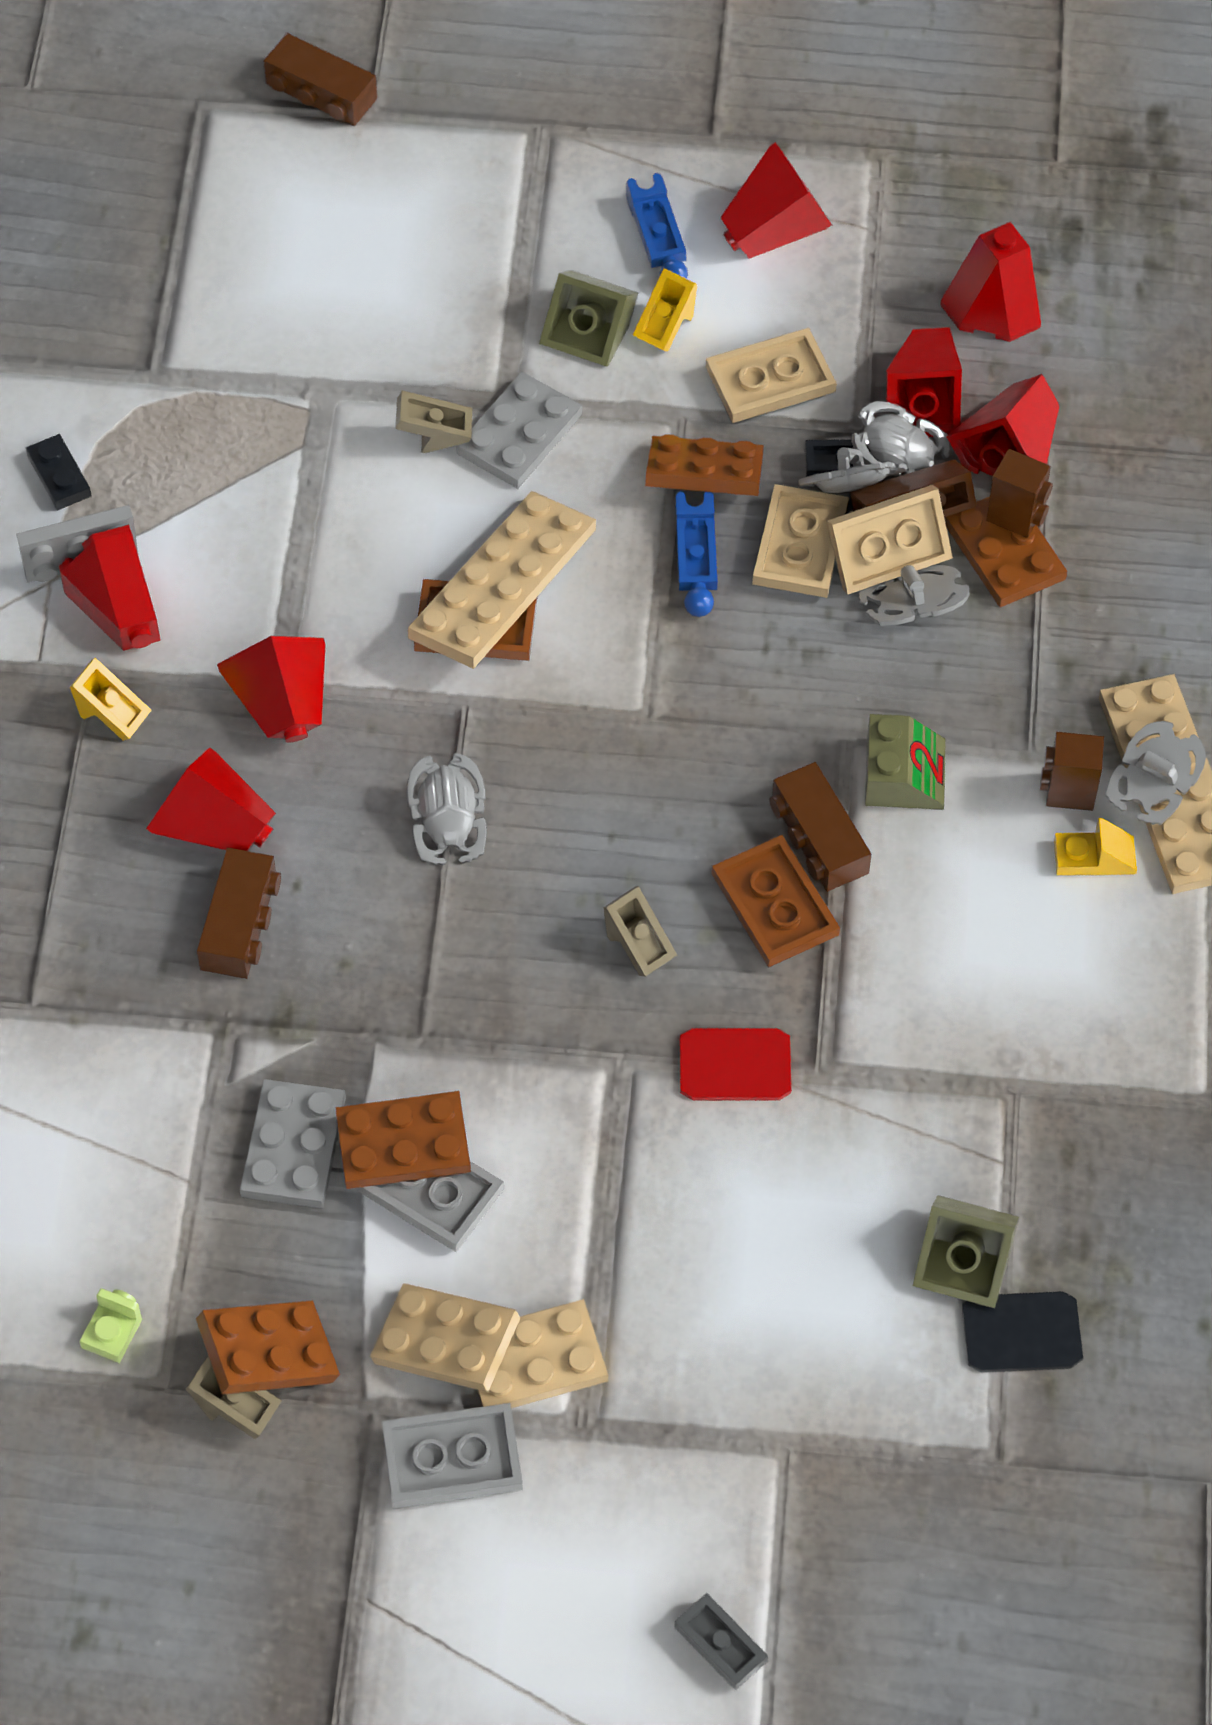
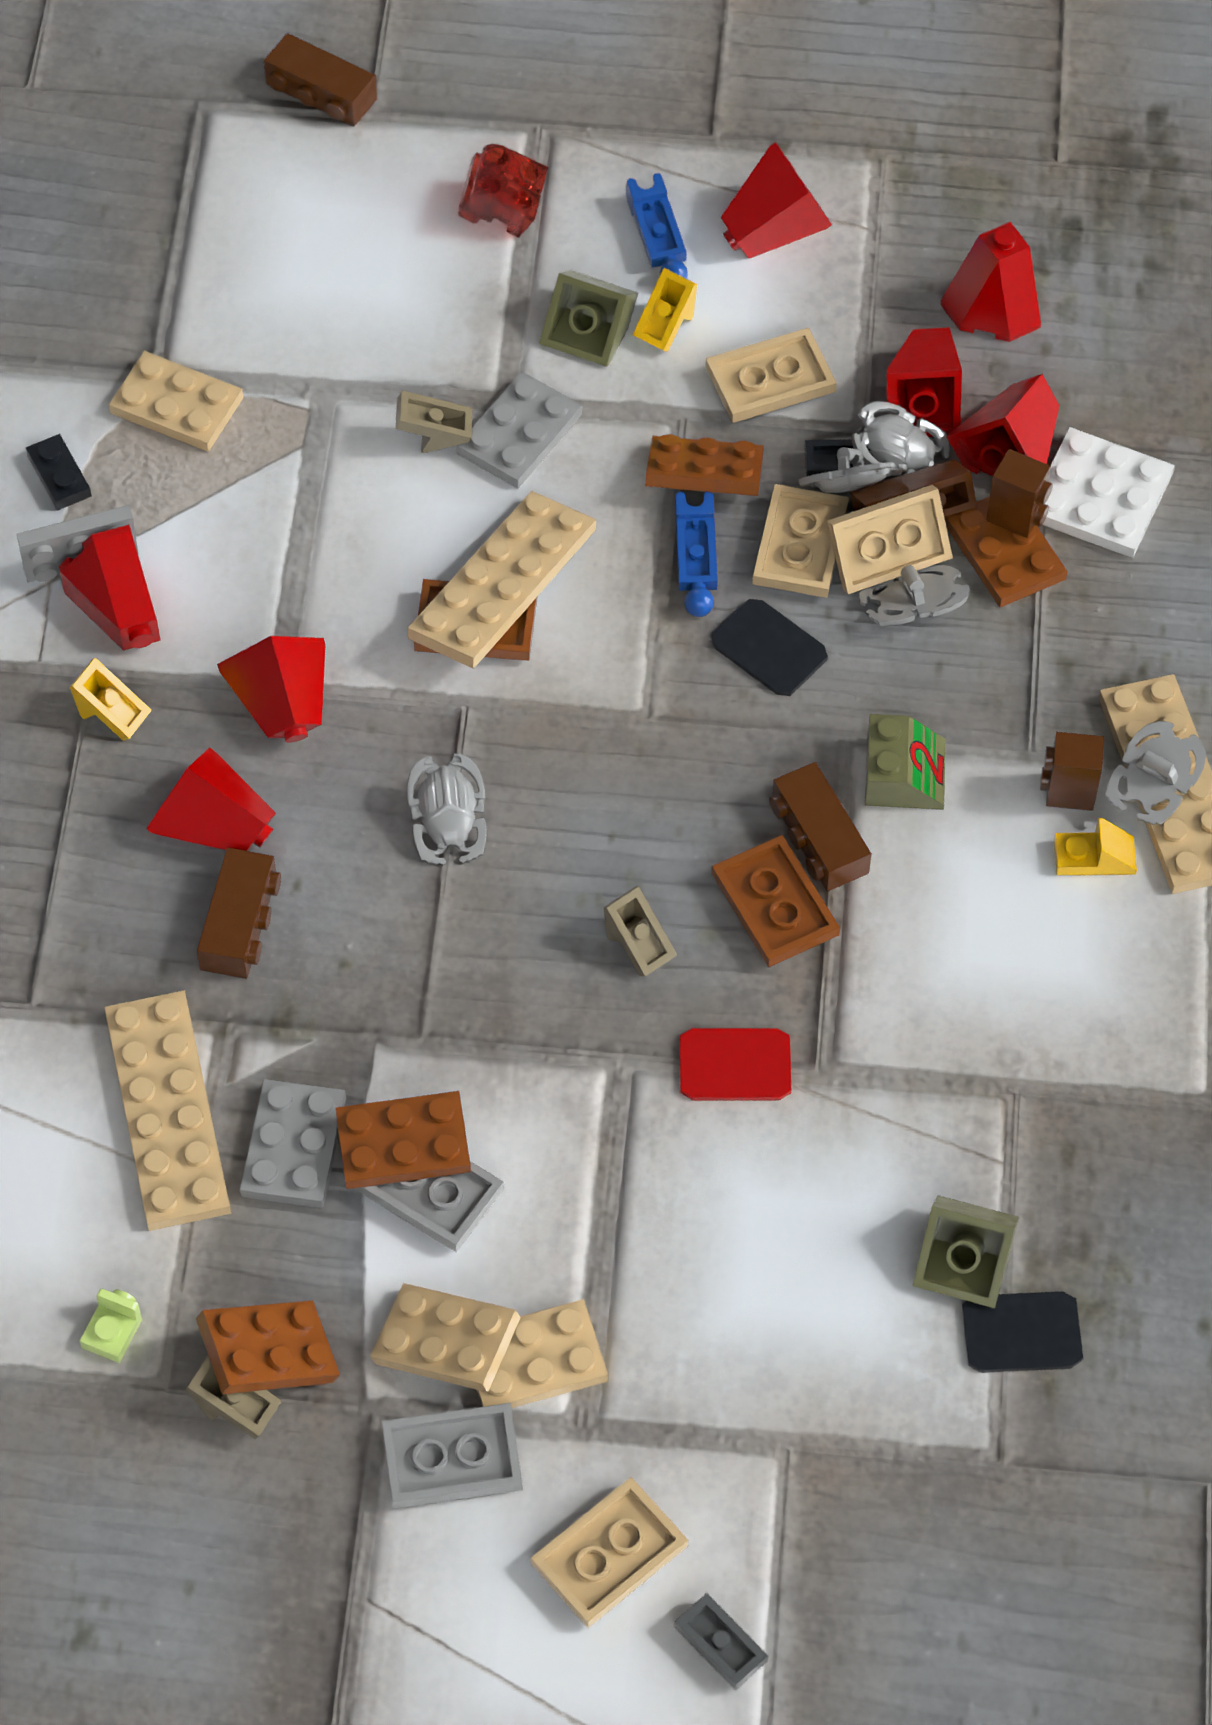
(167, 1111): none -> tan plate
(176, 401): none -> tan plate
(503, 187): none -> clear red hips
(609, 1552): none -> tan plate
(769, 647): none -> black piece
(1104, 491): none -> white plate

